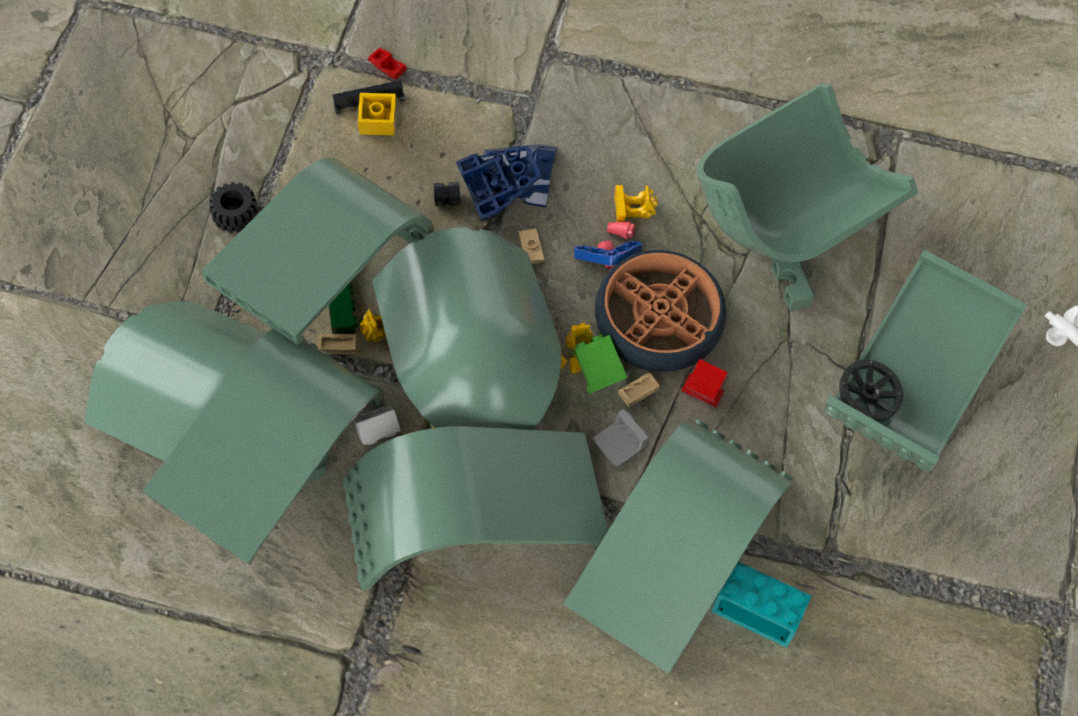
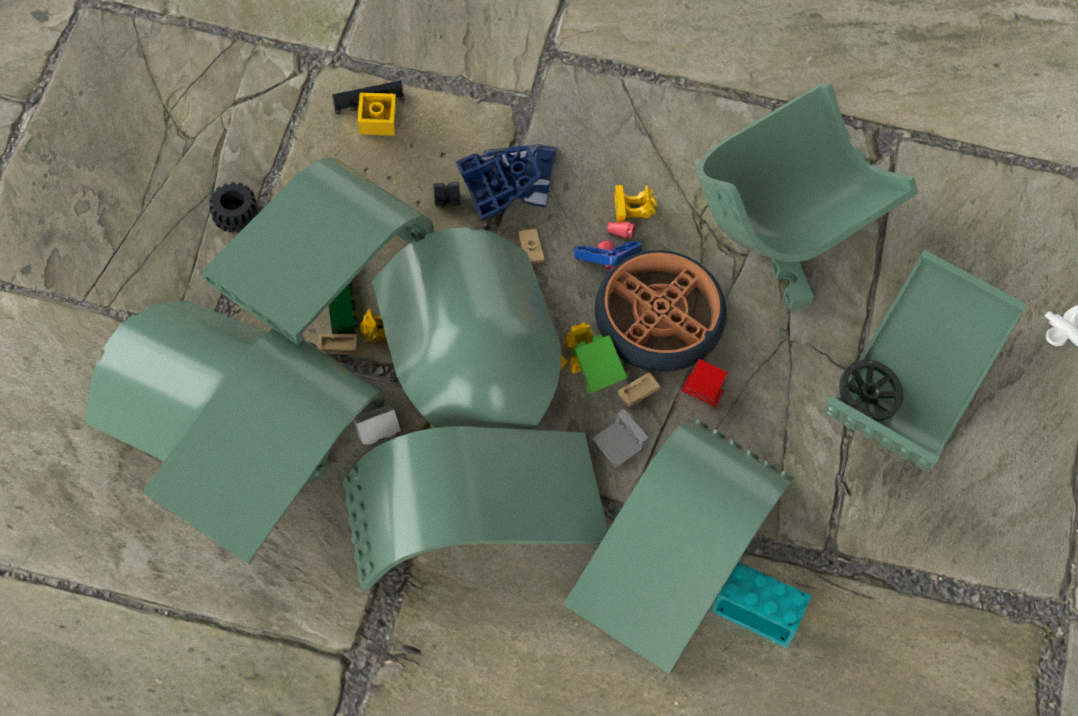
(384, 62): red slope -> none

